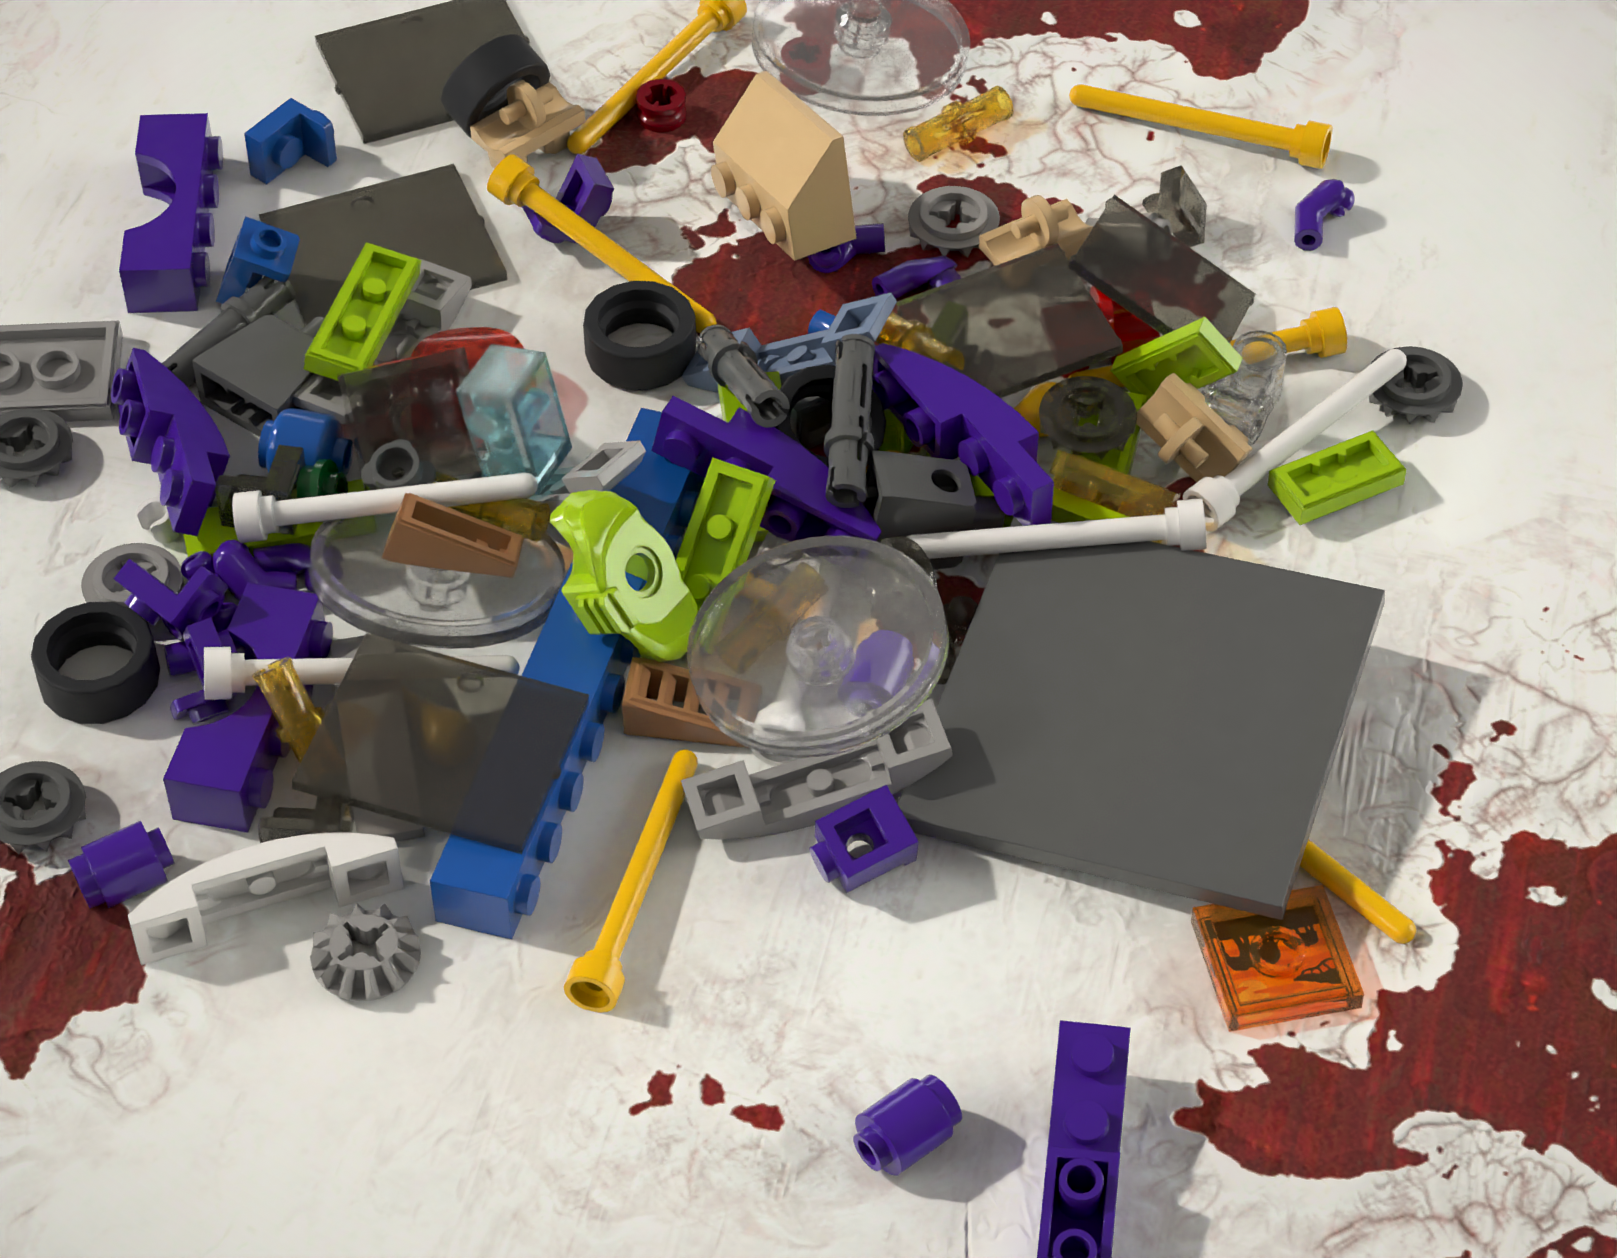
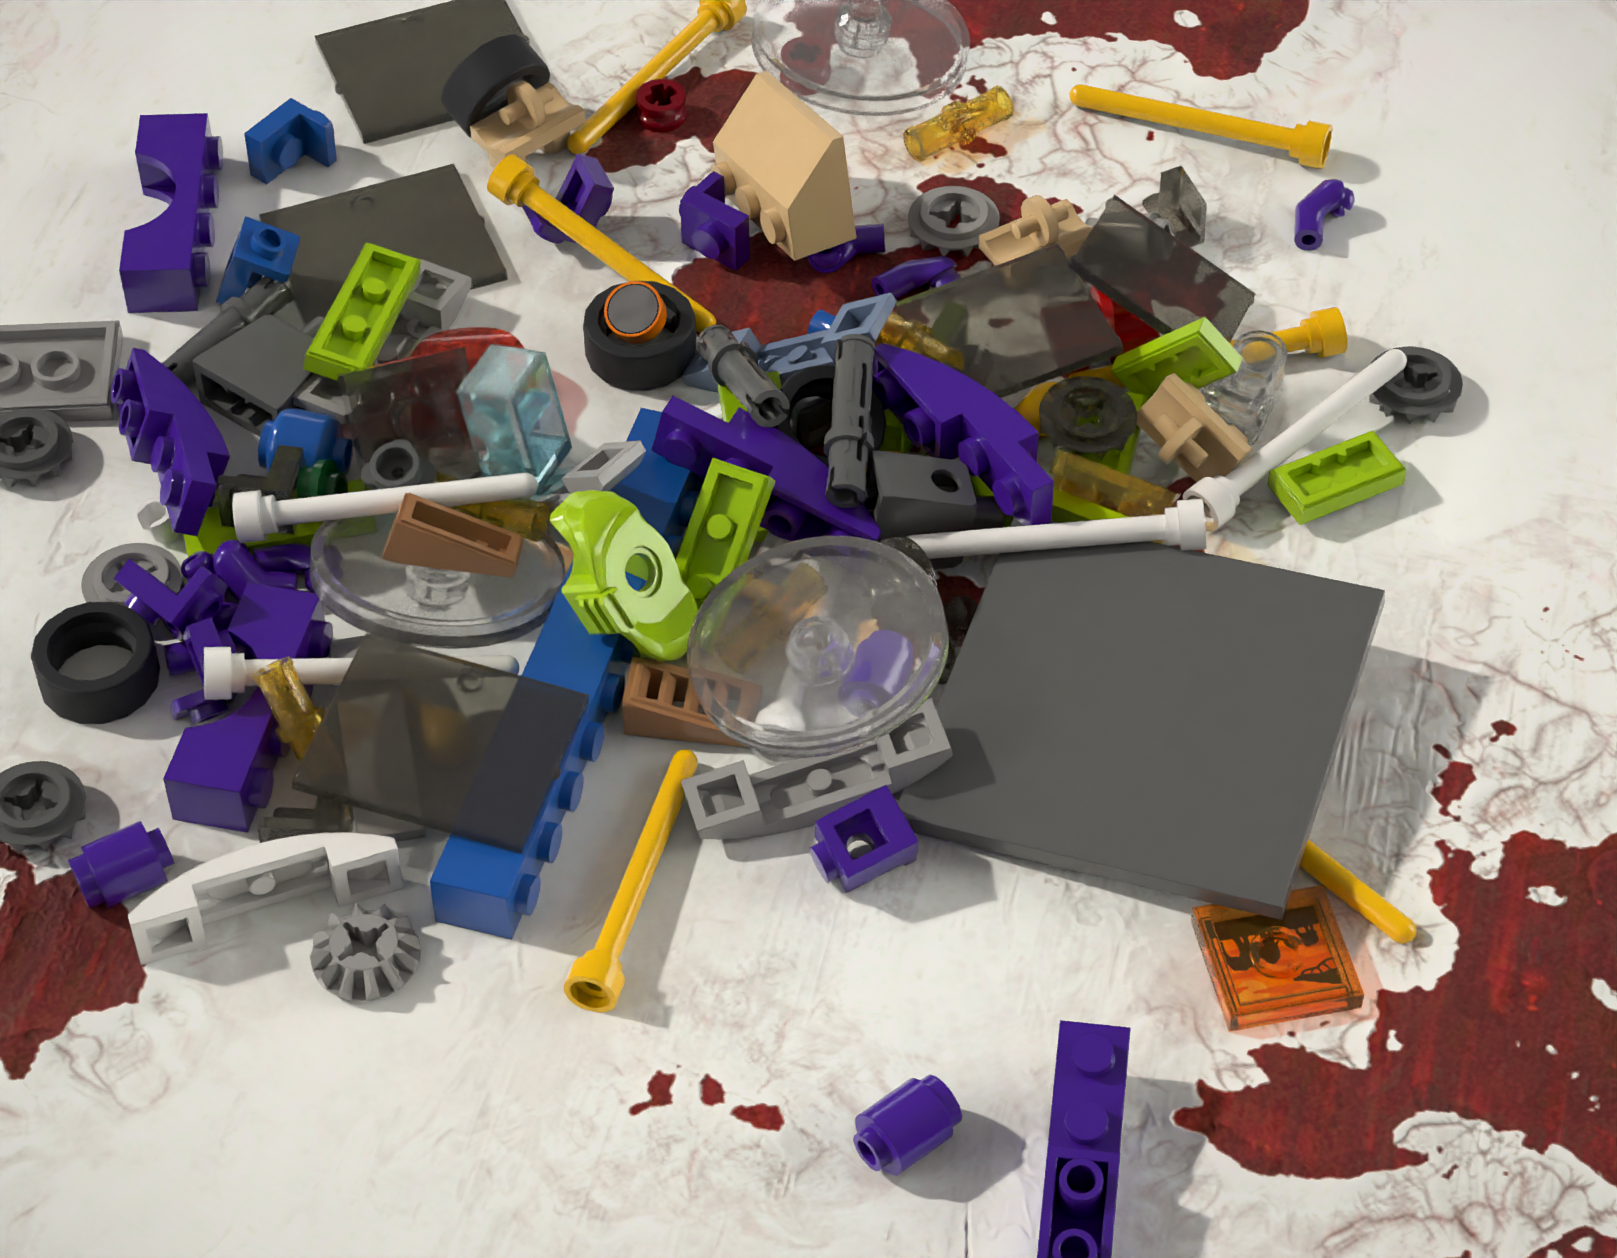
(635, 312): none -> tile
(714, 226): none -> dark purple bracket

